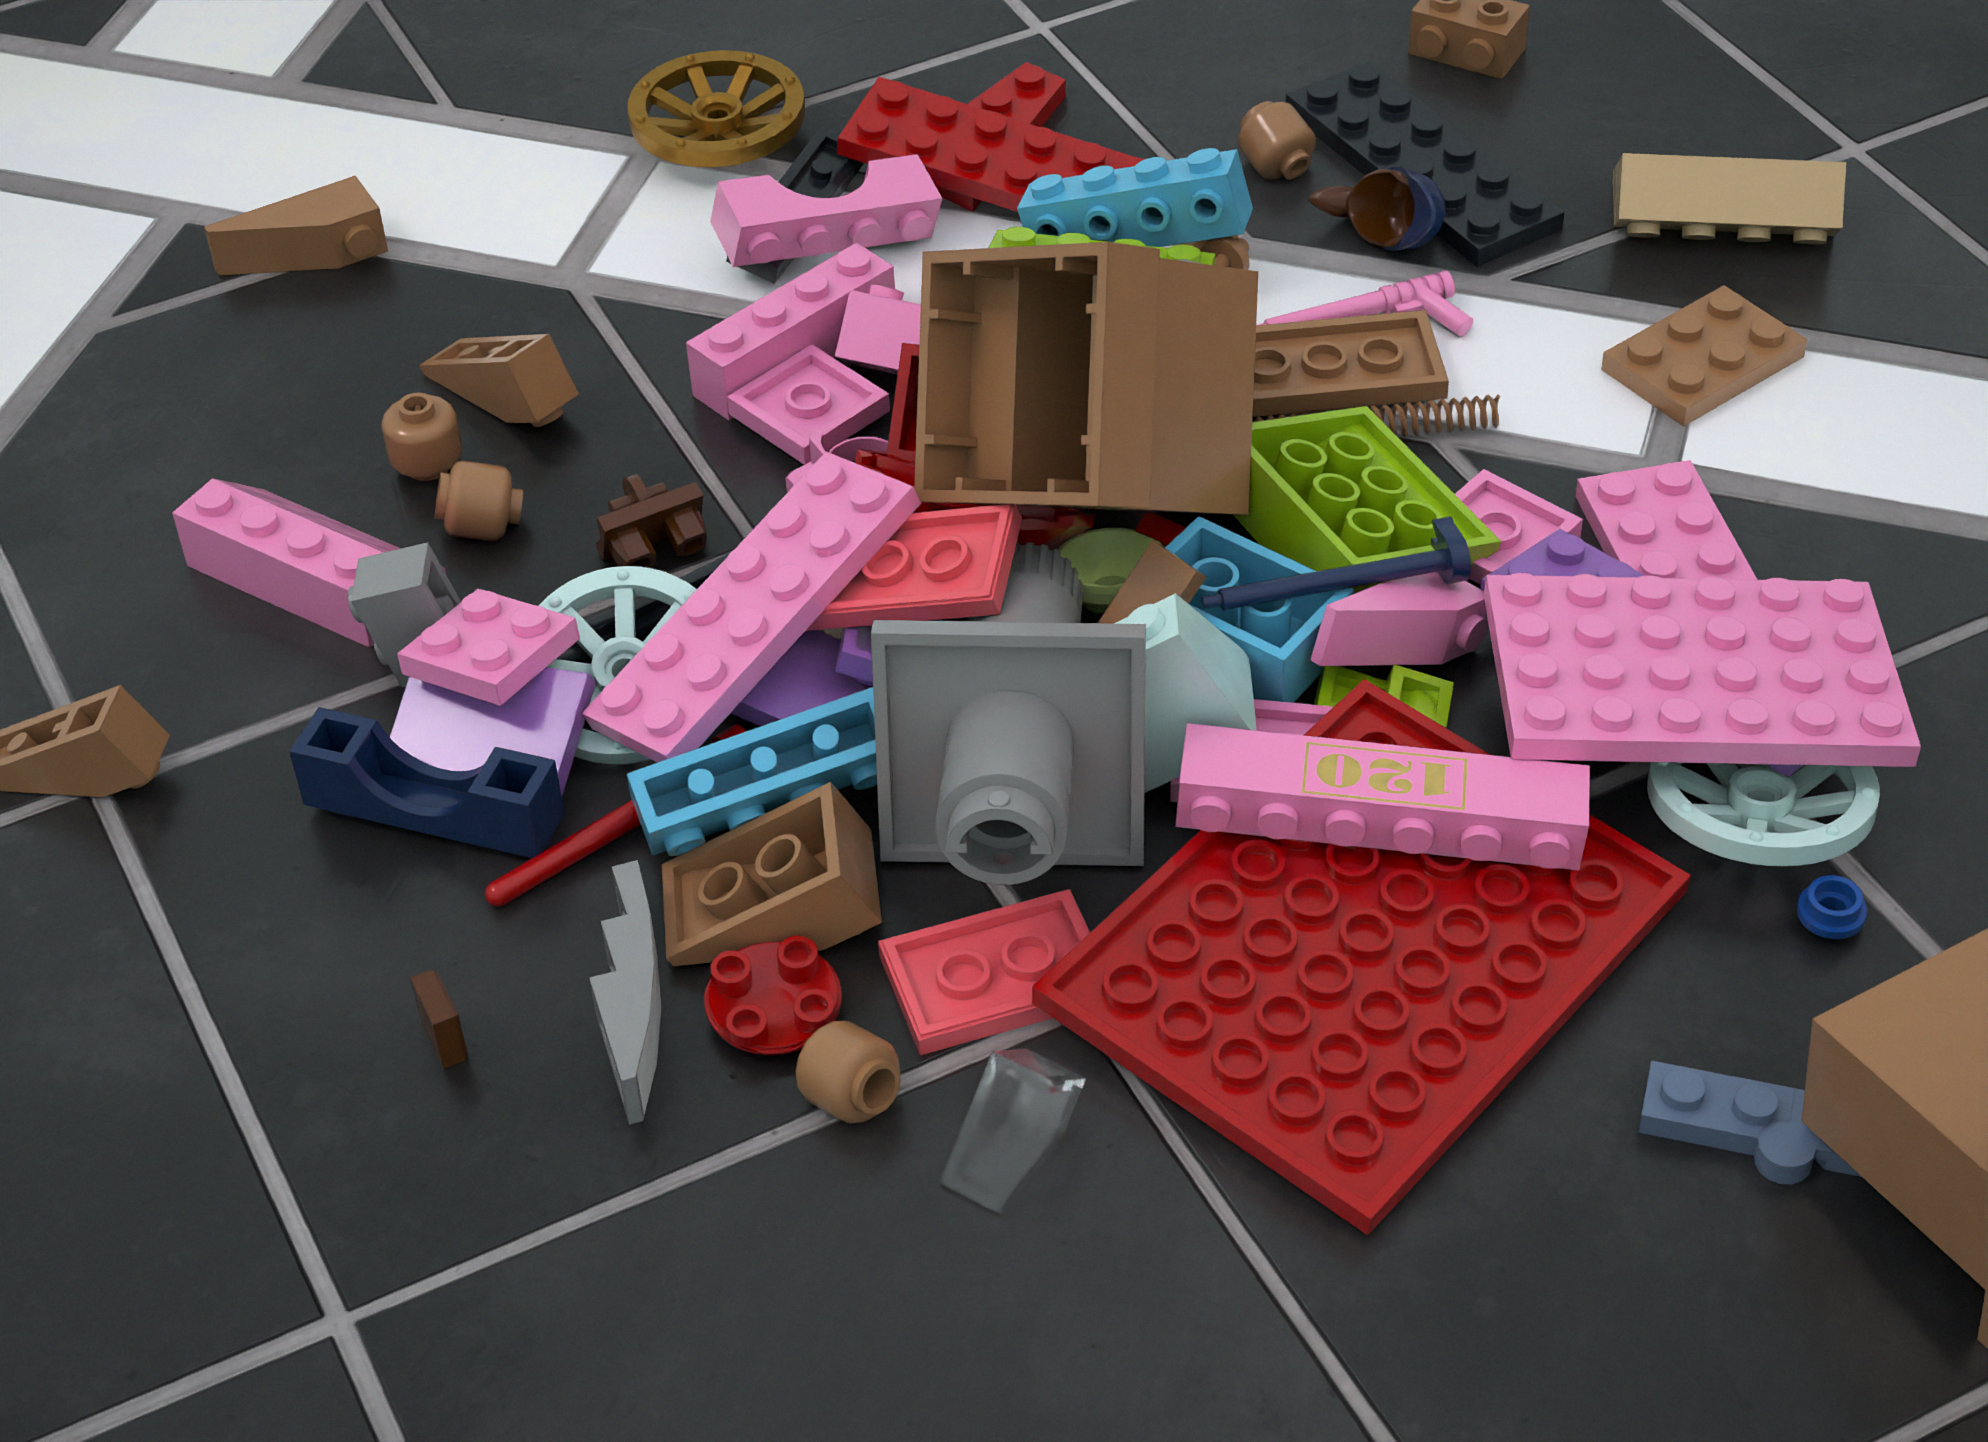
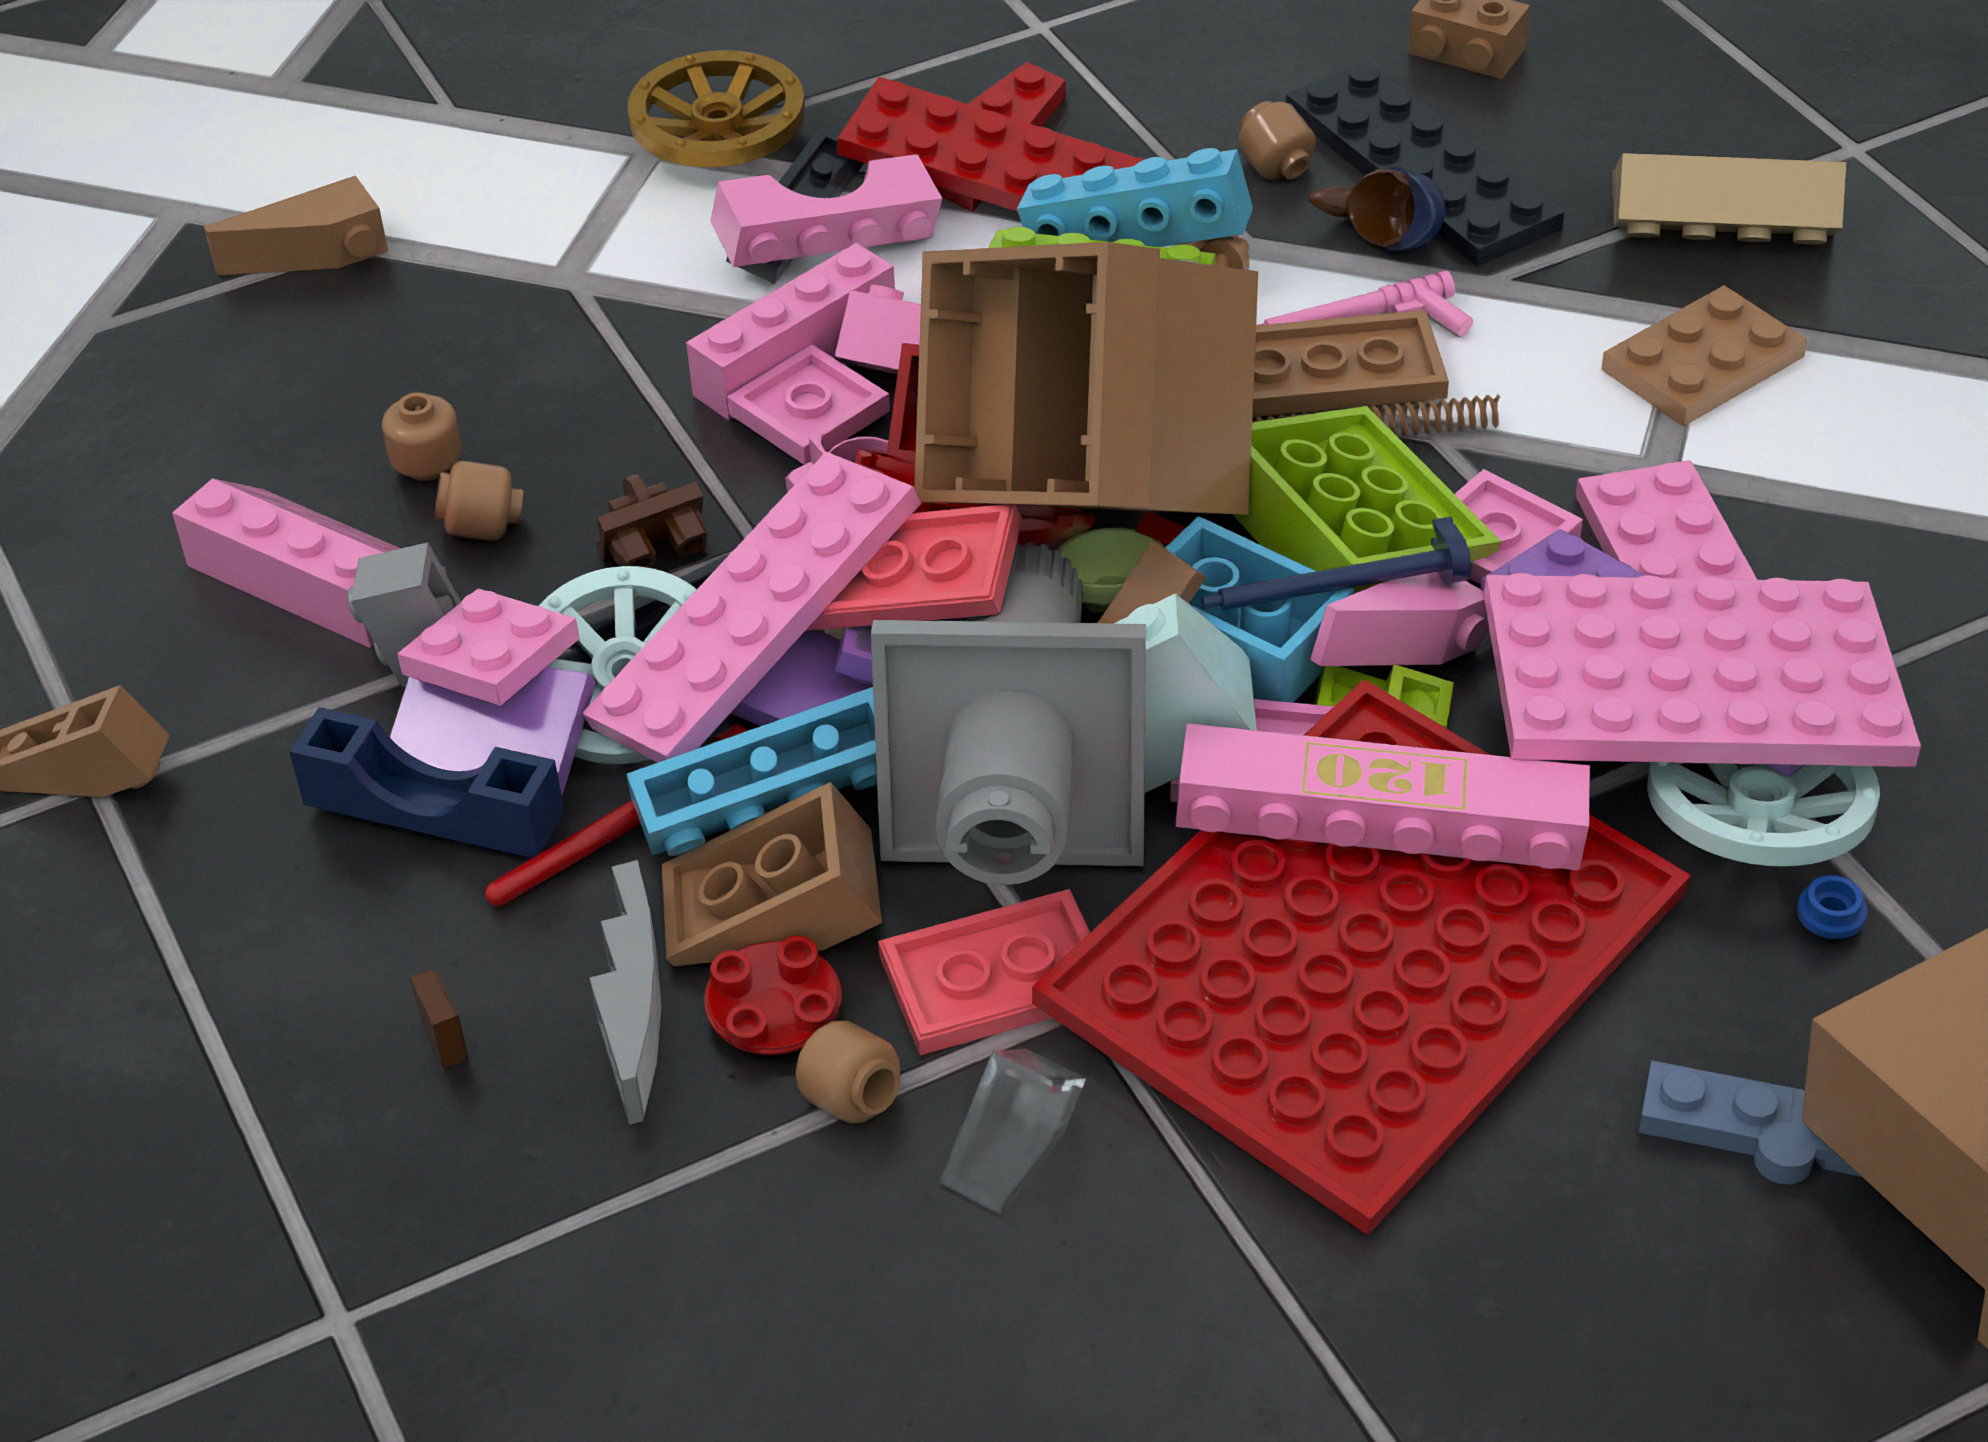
(507, 376): medium nougat slope -> none

